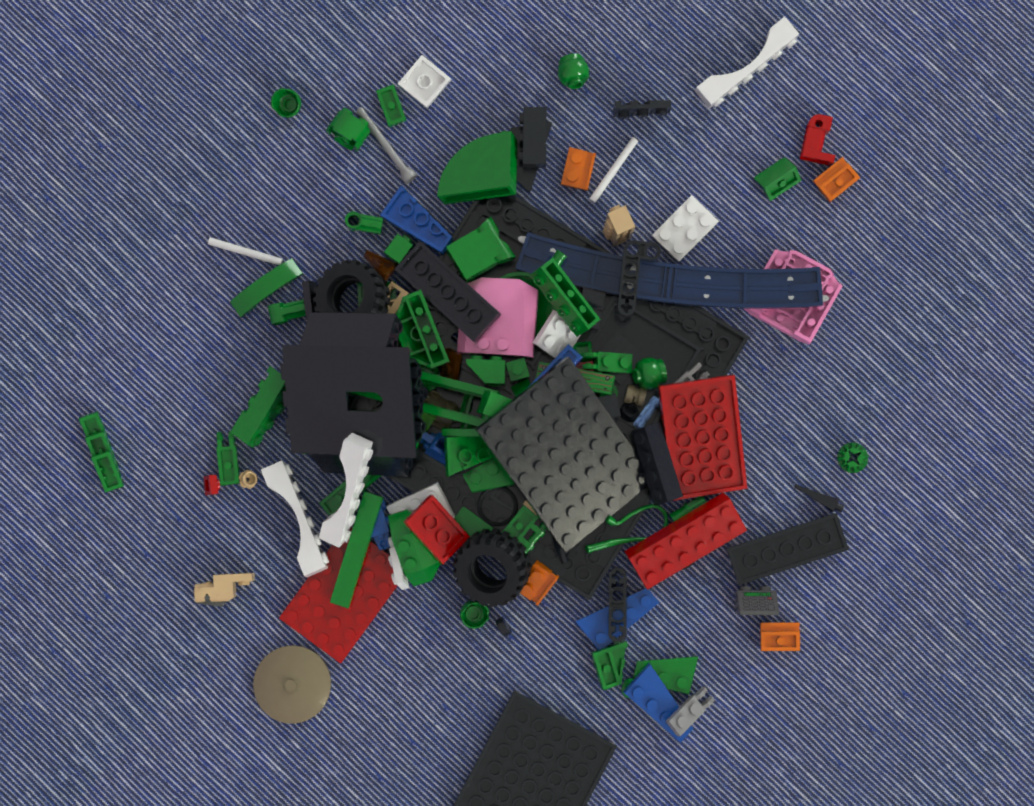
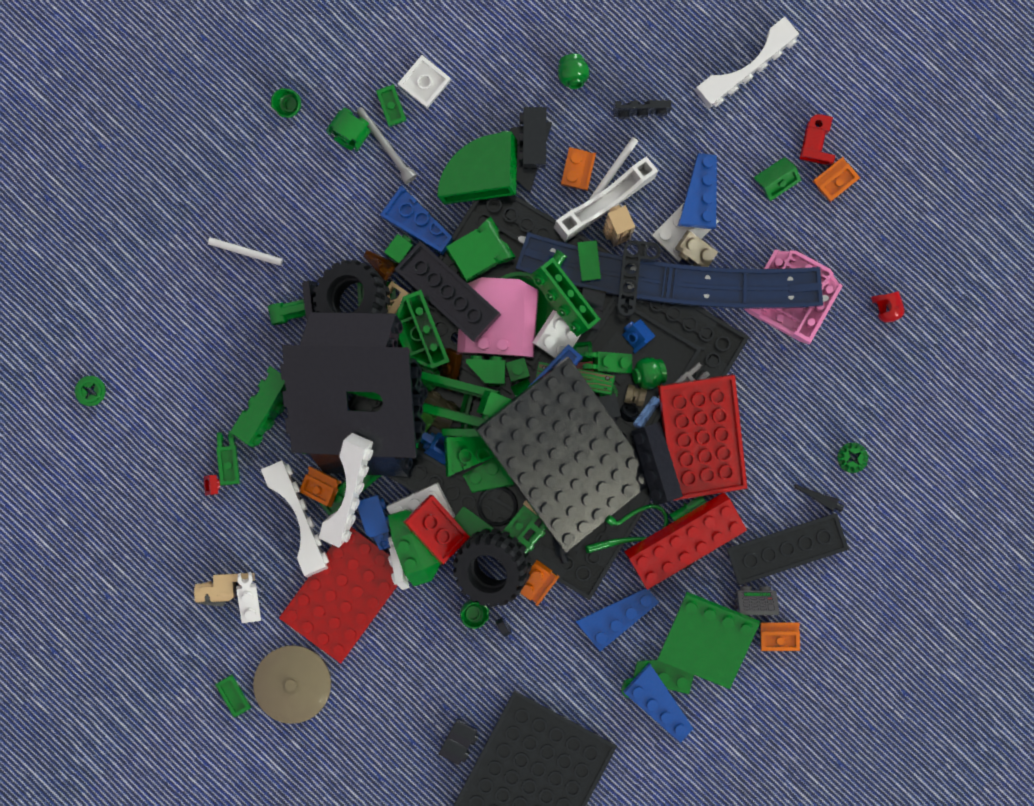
(88, 382): none -> green gear
(101, 451): green slope -> none
(233, 696): none -> green tile
(248, 599): none -> white plate
(252, 479): tan plate -> none
(265, 286): green slope -> none
(320, 486): none -> orange plate
(356, 549): green tile -> none
(366, 223): green piece -> none
(458, 741): none -> black brick
(589, 260): none -> green tile
(609, 664): green wing -> none
(617, 192): none -> white arch
(617, 605): black beam -> none
(638, 334): none -> blue brick
(689, 712): light grey hinge -> none
(695, 250): none -> dark tan bracket
(701, 196): none -> blue wing
(708, 640): none -> green plate
(894, 304): none -> red helmet

